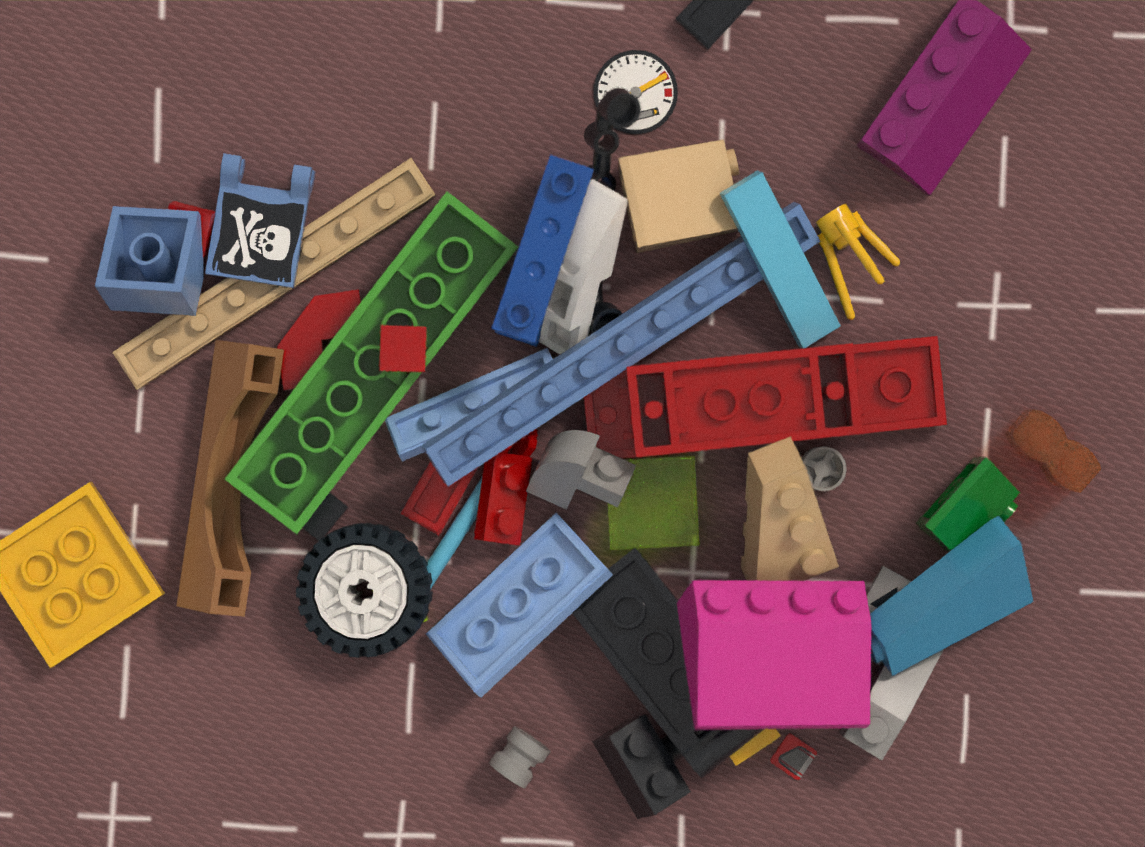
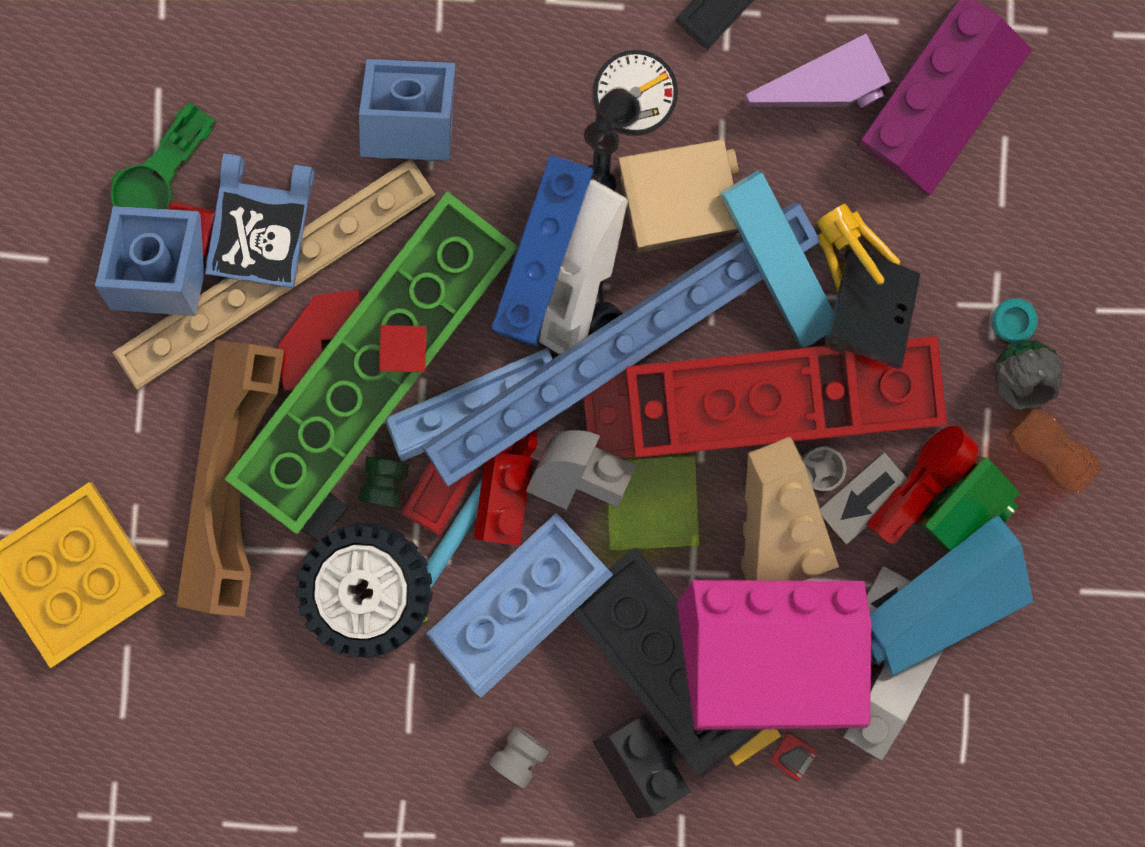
(138, 184): none -> green piece
(384, 482): none -> clear green wheel
(407, 110): none -> medium blue slope
(832, 80): none -> lavender slope
(861, 498): none -> light grey tile
(868, 313): none -> black door
(940, 464): none -> red piece
(1014, 320): none -> teal tile
(1028, 374): none -> dark grey piece

